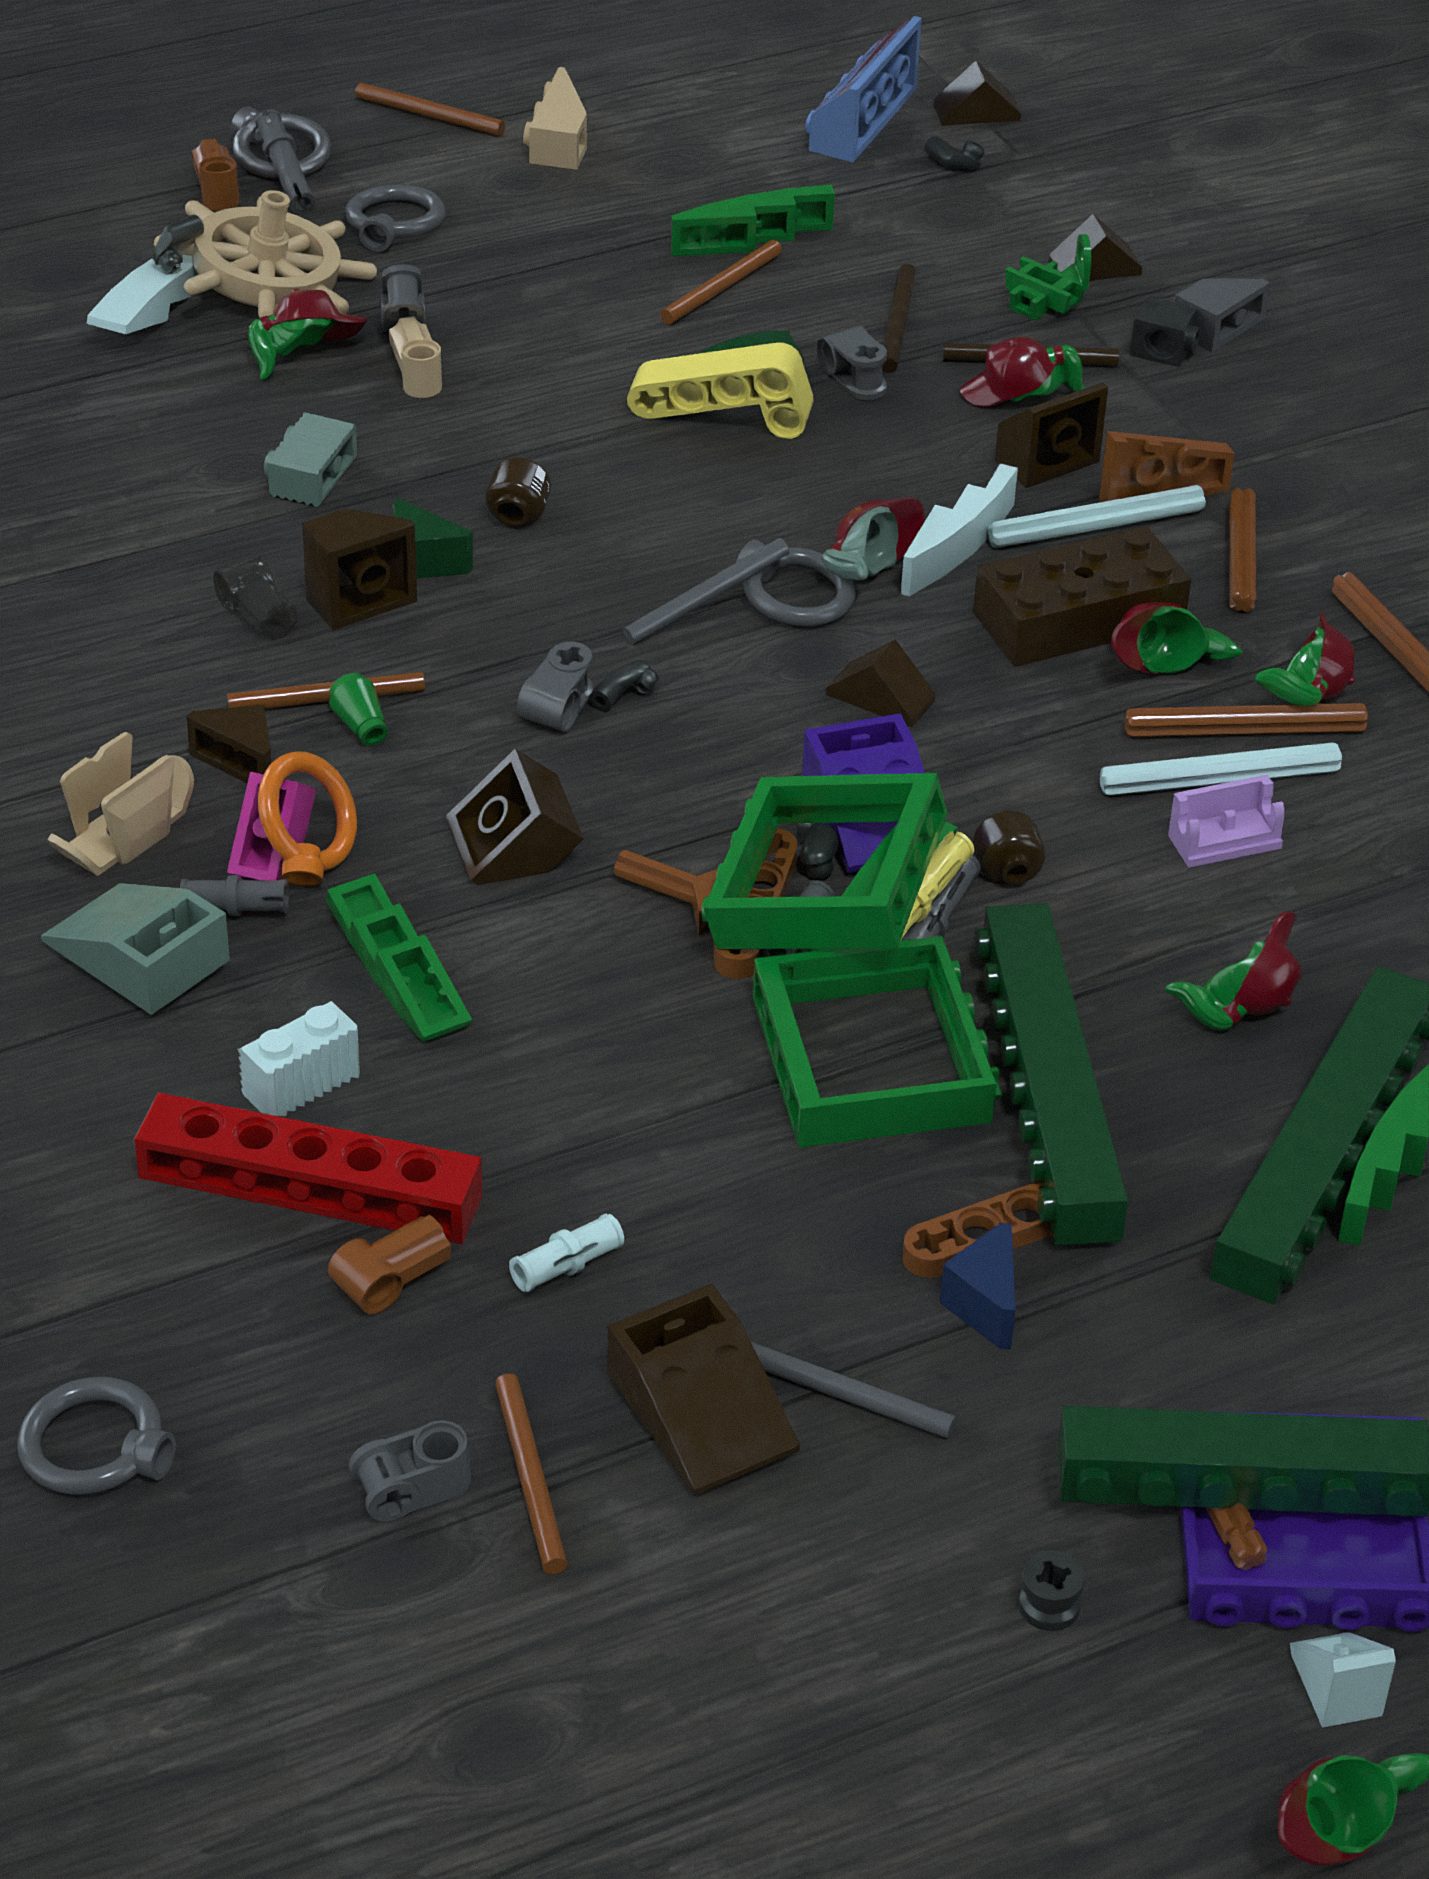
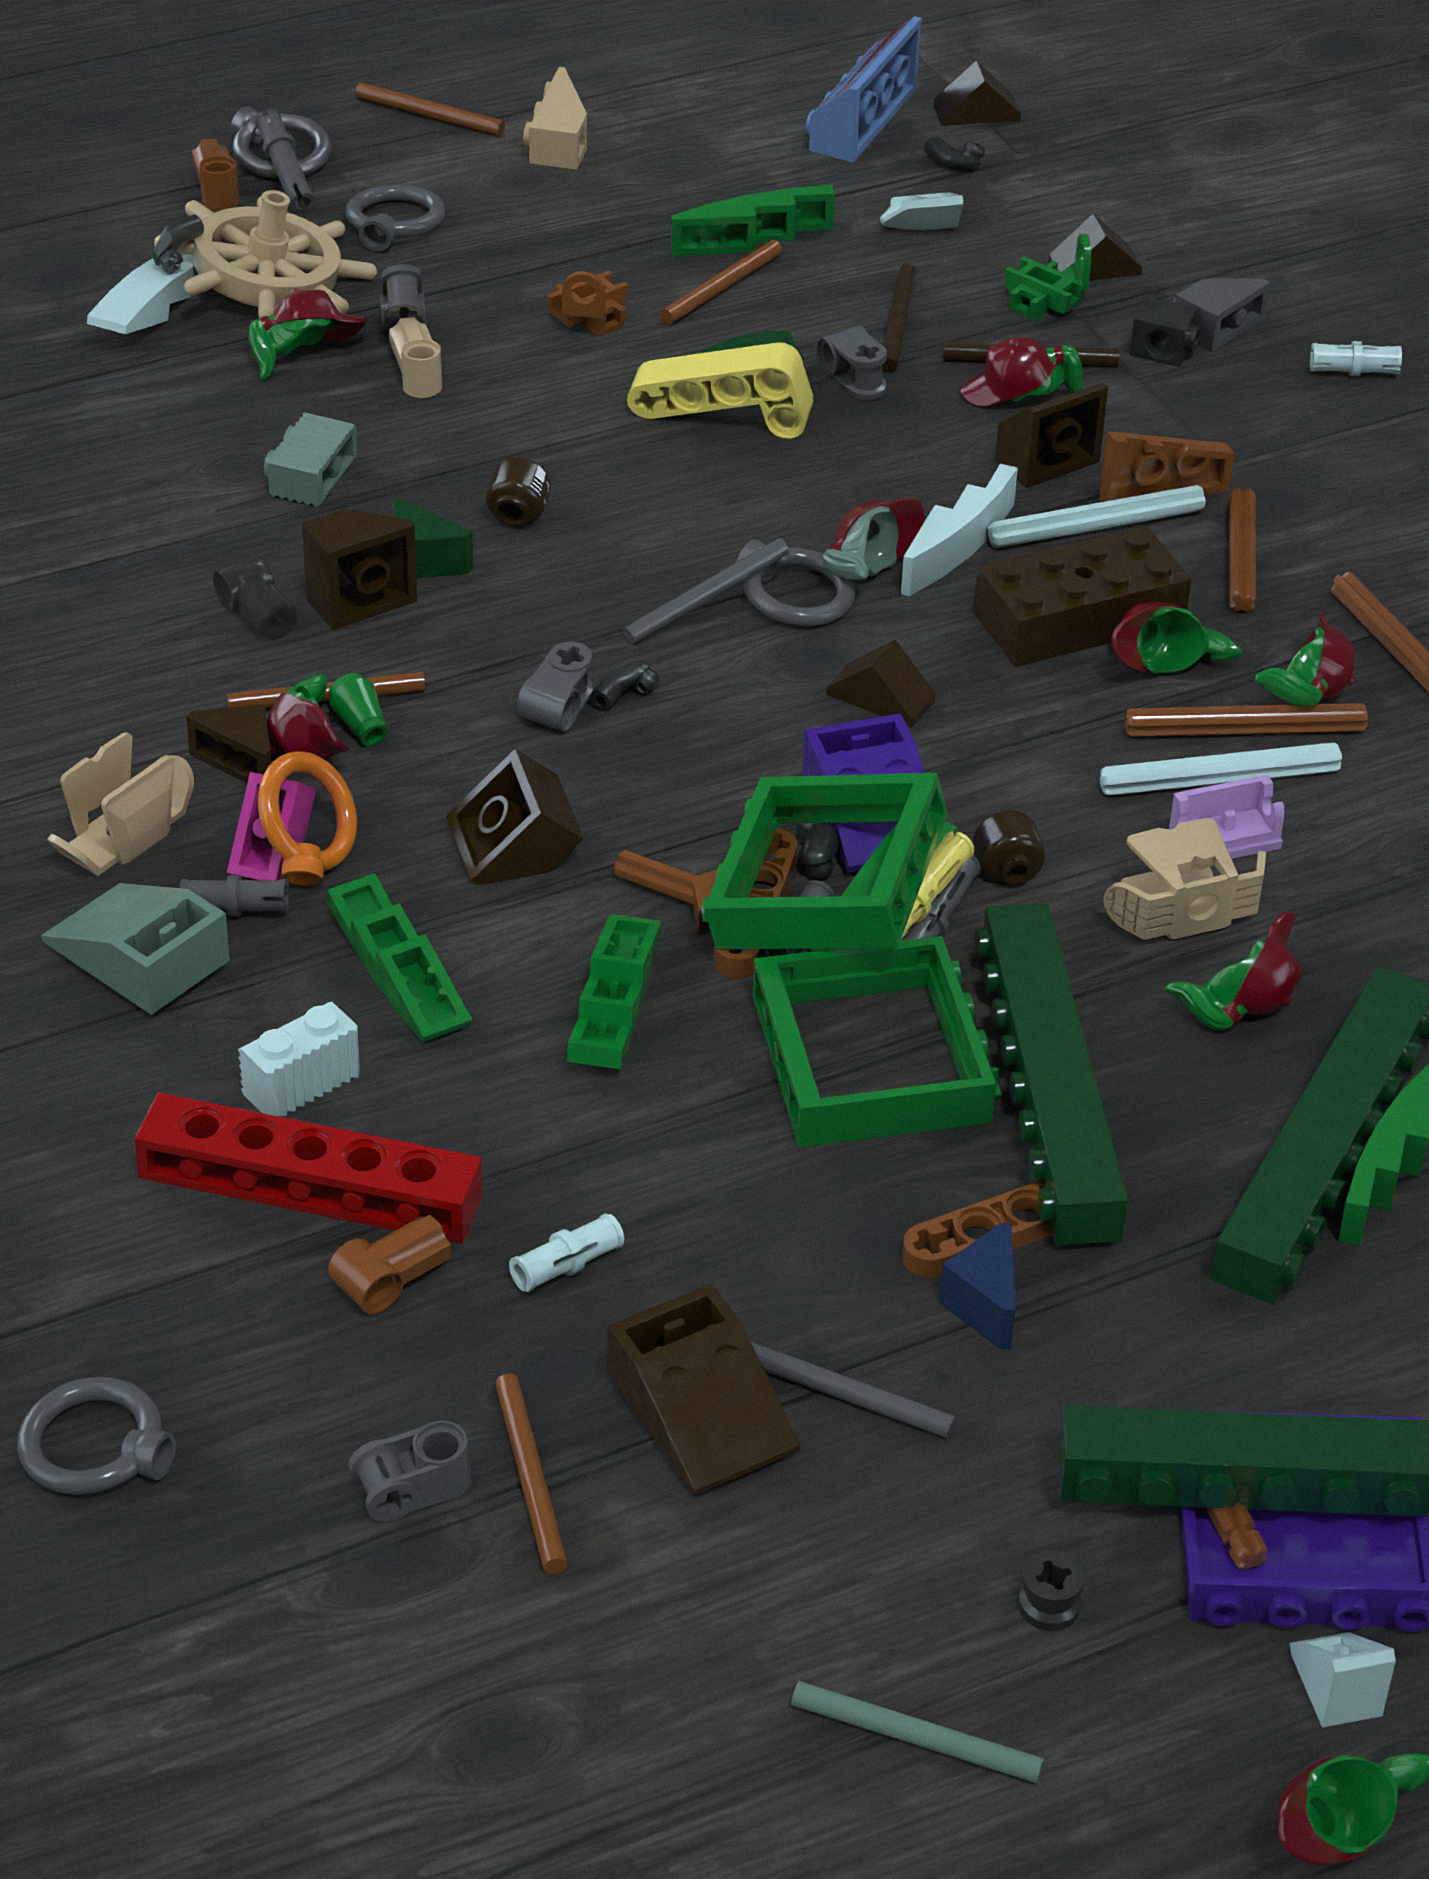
(300, 723): none -> dark red hair
(590, 301): none -> dark orange piece
(614, 991): none -> green slope
(918, 1732): none -> sand green bar
(924, 212): none -> light aqua slope
(1181, 892): none -> tan piece
(1355, 358): none -> light aqua pin

